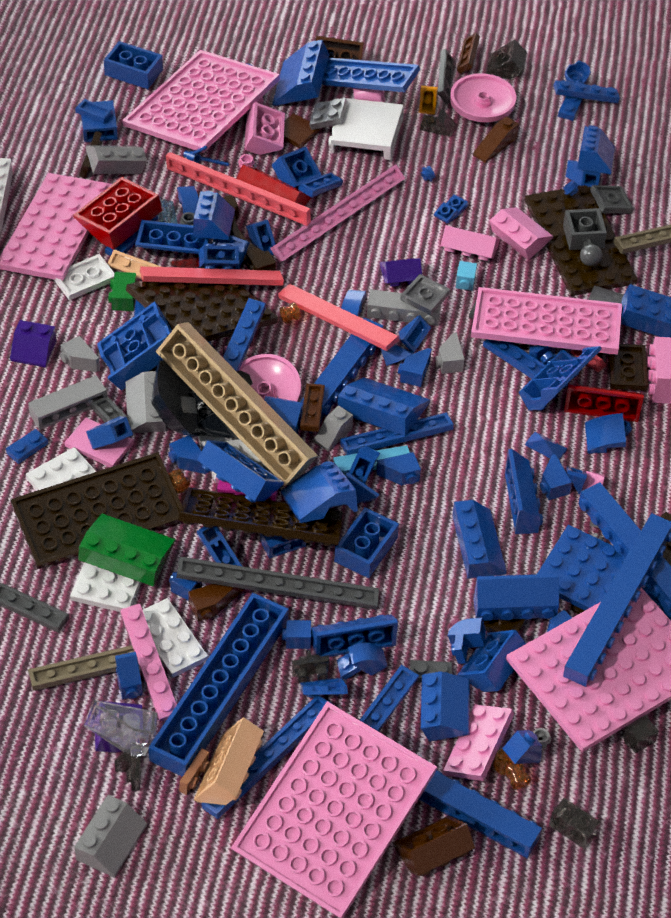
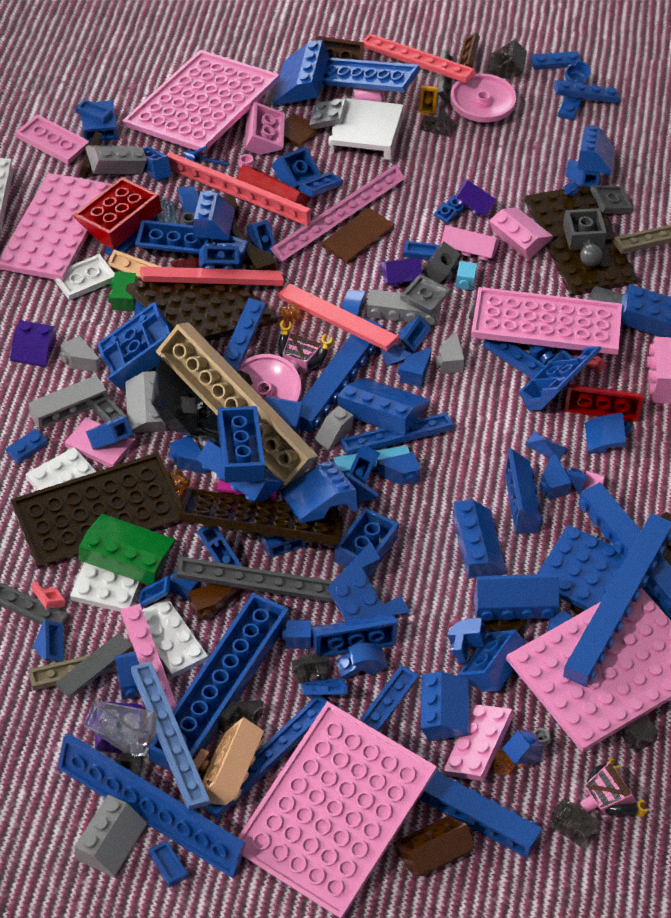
(49, 597): none -> coral tile
(50, 641): none -> blue slope
(52, 139): none -> bright pink plate
(93, 666): none -> dark grey tile
(133, 65): blue brick -> none
(152, 804): none -> blue plate
(155, 591): none -> blue slope
(157, 164): none -> blue slope
(168, 863): none -> blue tile
(170, 737): none -> medium blue plate
(237, 710): none -> clear smoke slope
(240, 444): none -> blue brick
(302, 352): none -> torso
(312, 407): reddish brown tile -> none
(355, 594): none -> blue wing
(357, 235): none -> reddish brown tile
(417, 57): none -> coral tile
(419, 250): none -> blue tile
(426, 667): dark grey plate -> none
(428, 173): blue plate -> none
(441, 263): none -> dark grey brick
(475, 197): none -> dark purple slope
(497, 139): reddish brown slope -> none
(518, 776): clear orange wheel -> none
(554, 60): none -> blue plate
(610, 793): none -> torso
(629, 368): dark brown plate -> none

